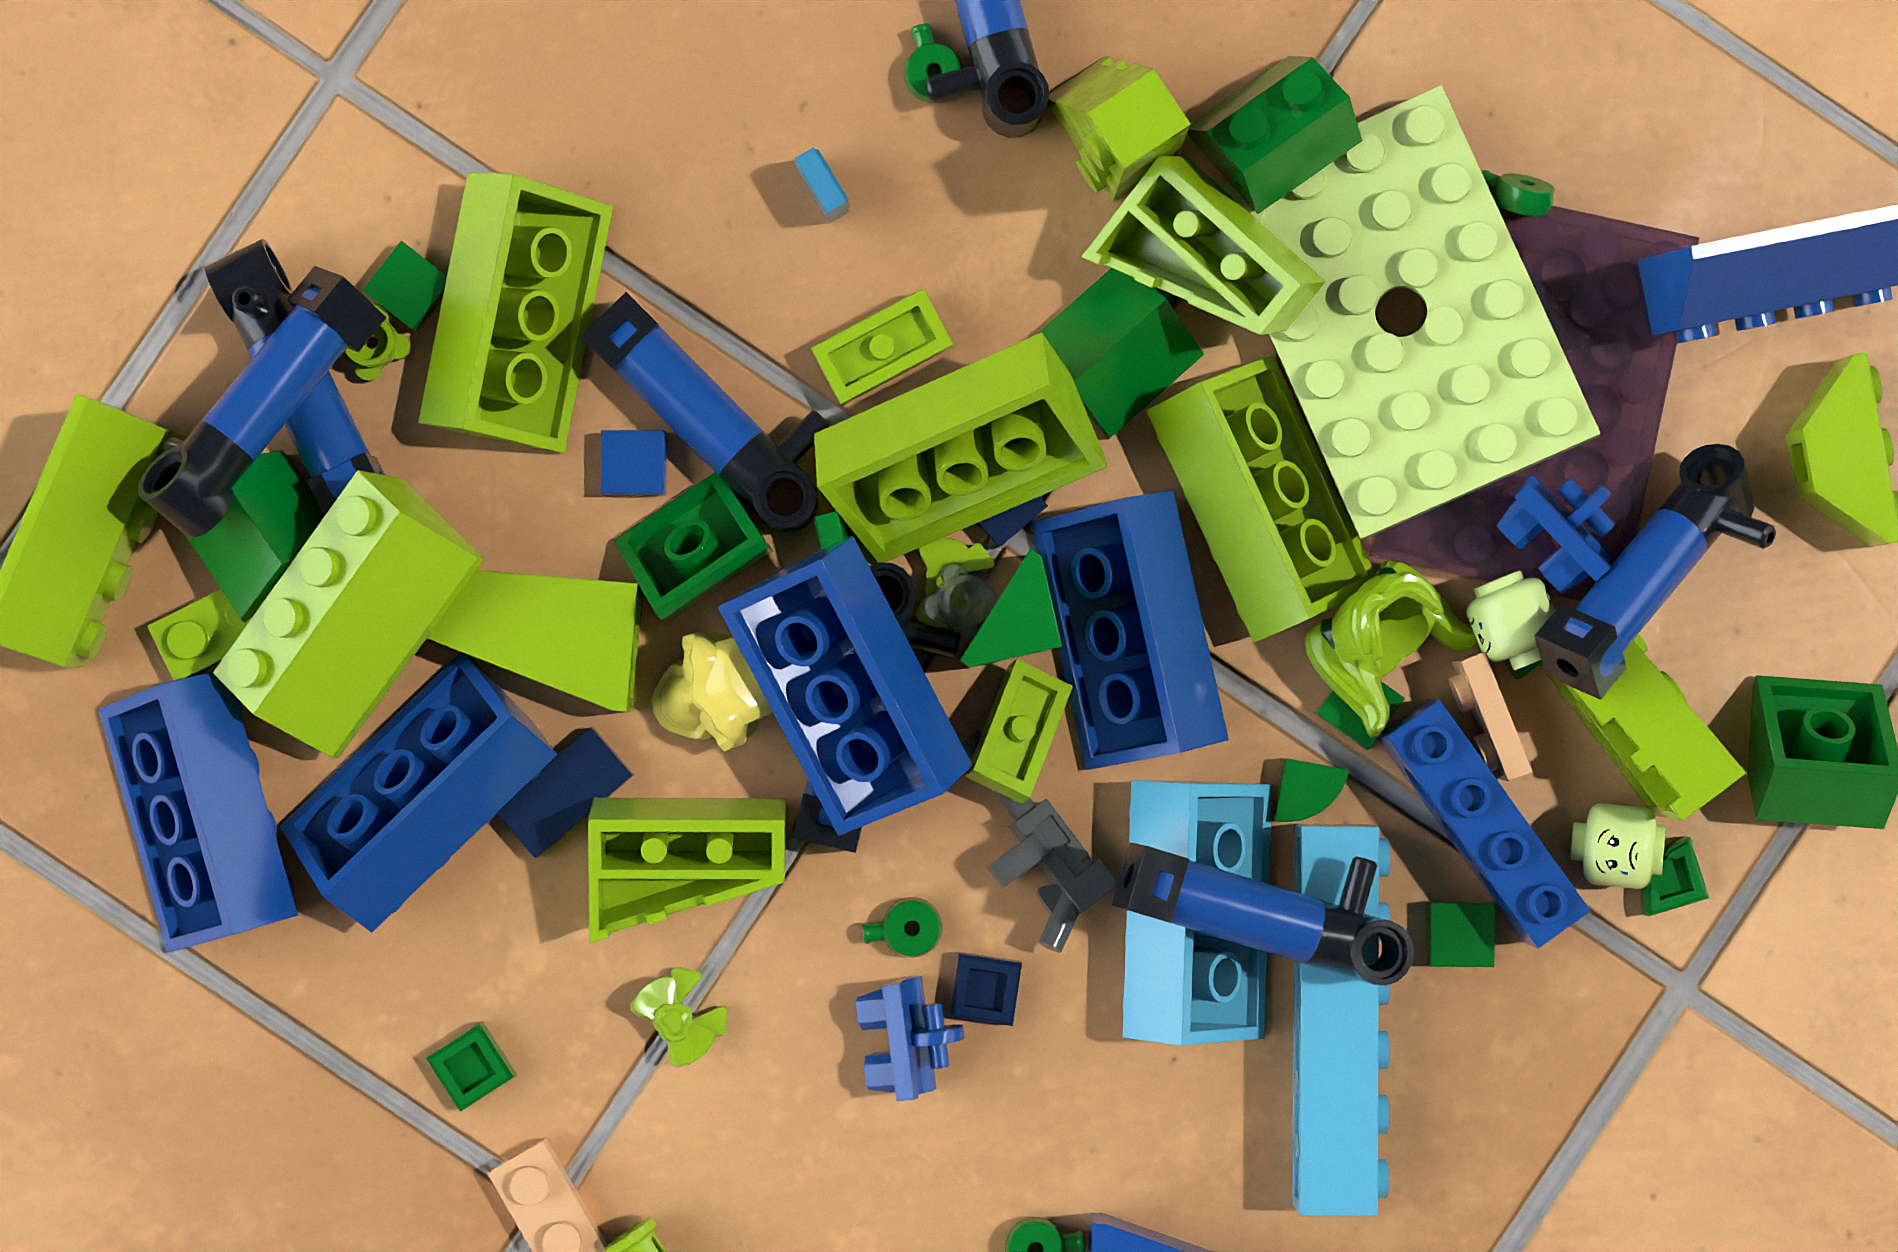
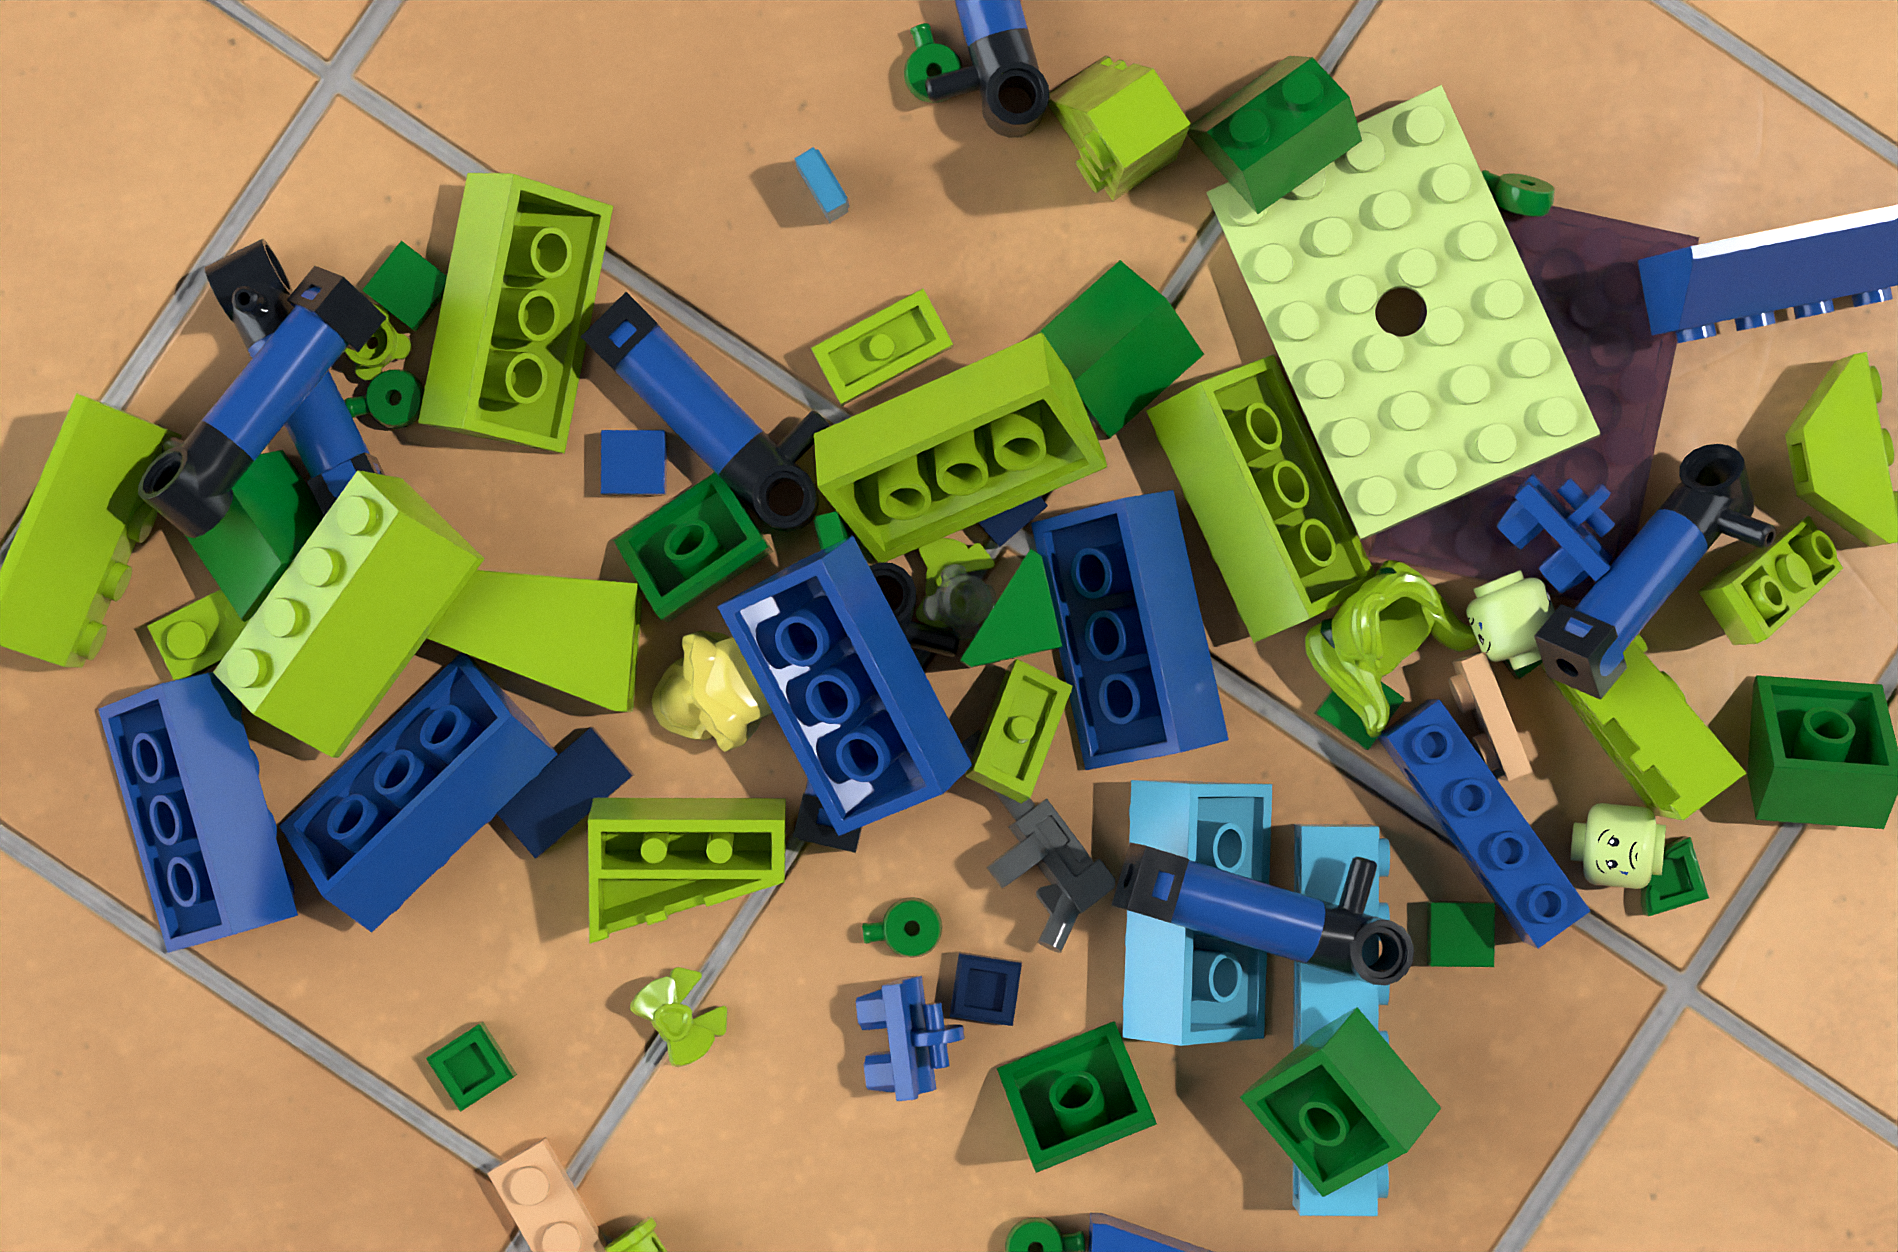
(378, 396): none -> green piece
(1076, 1096): none -> green slope
(1205, 248): lime wedge -> none
(1306, 789): green tile -> none
(1342, 1103): none -> green slope
(1771, 583): none -> lime slope

